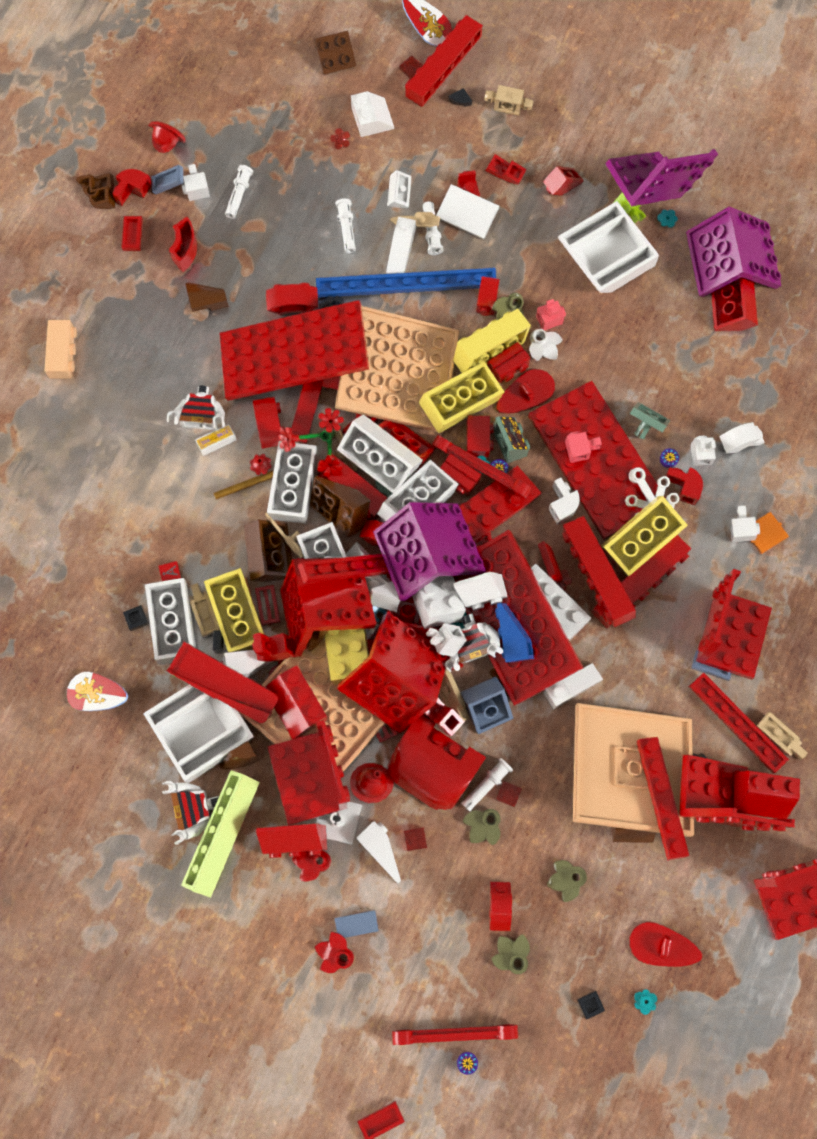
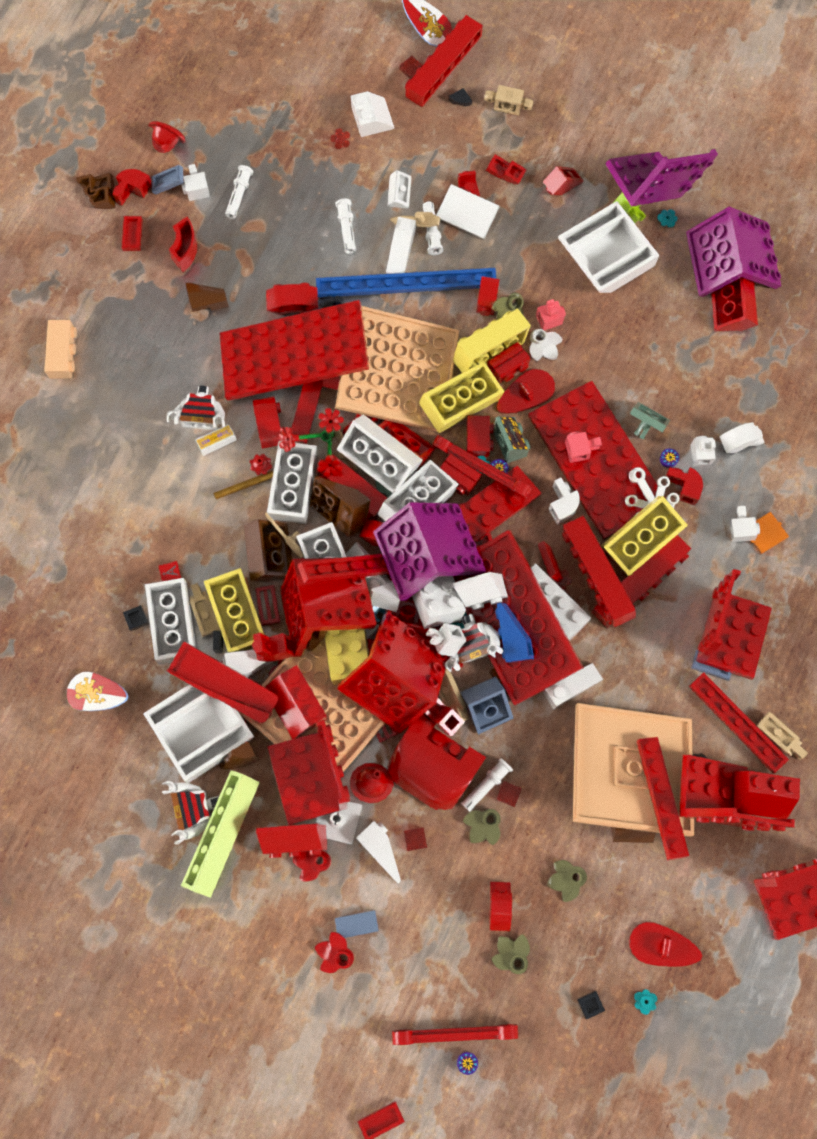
(335, 52): reddish brown bracket -> none

